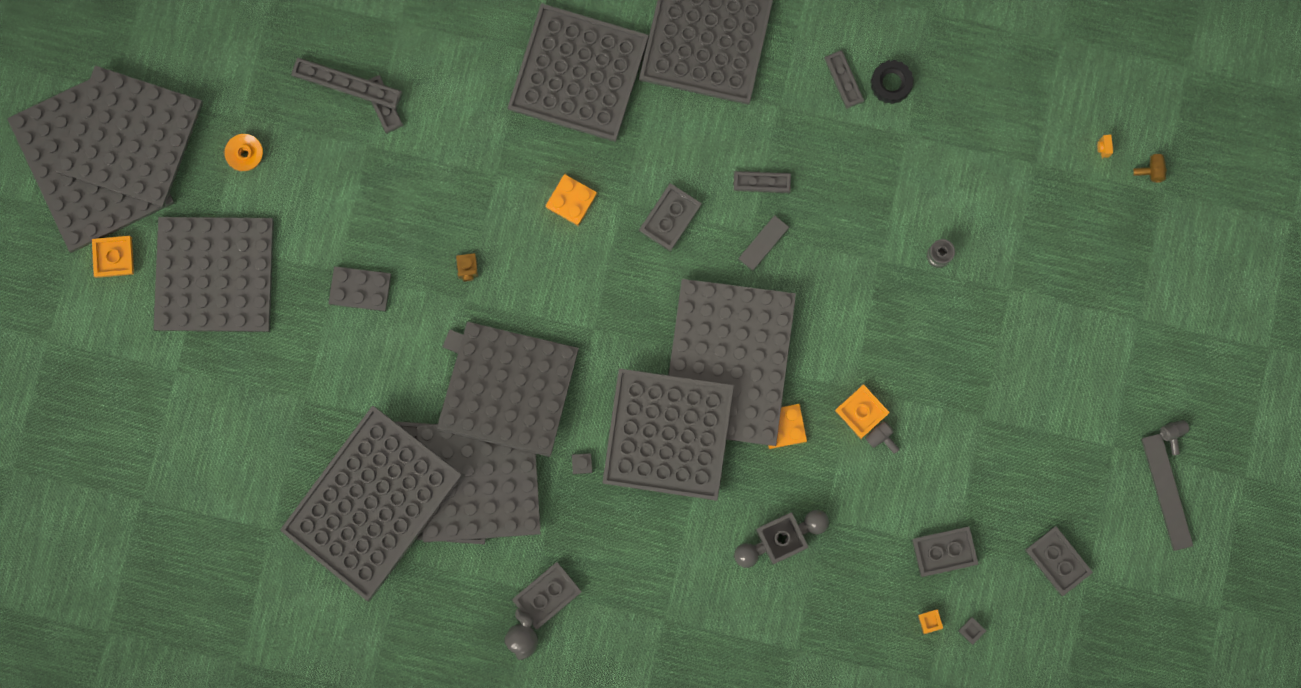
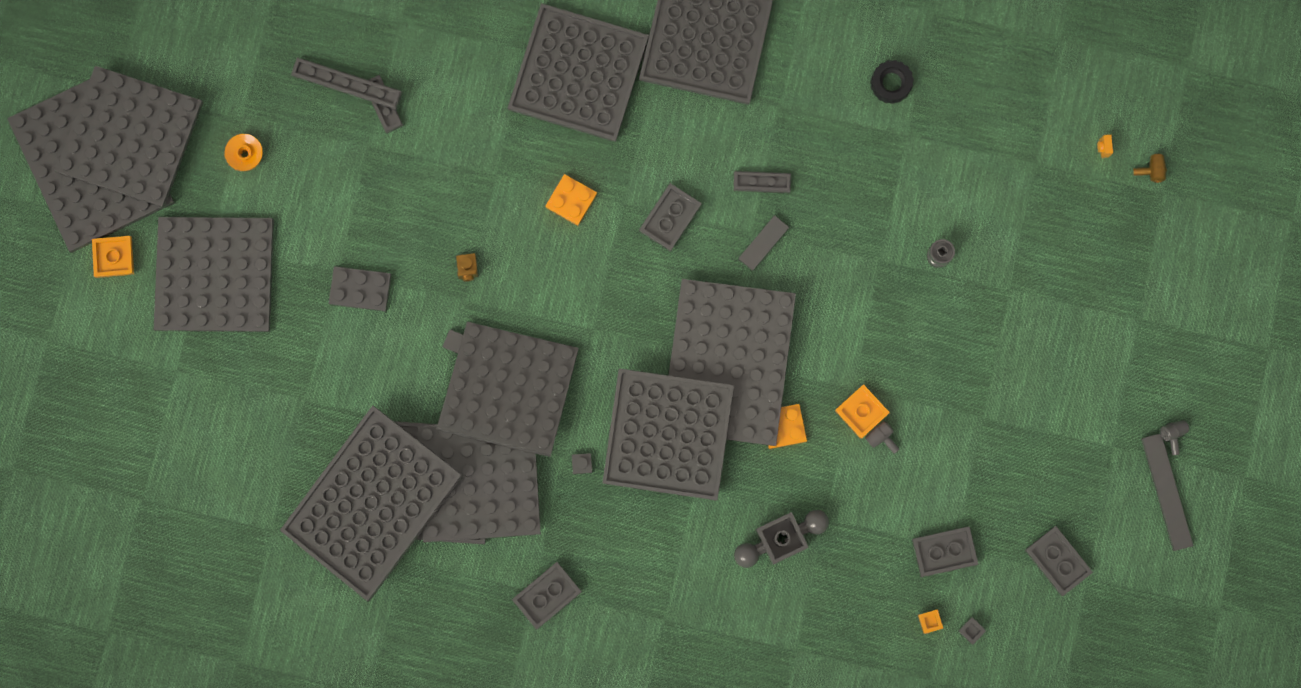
(521, 637): dark grey hair -> none
(844, 79): dark grey tile -> none

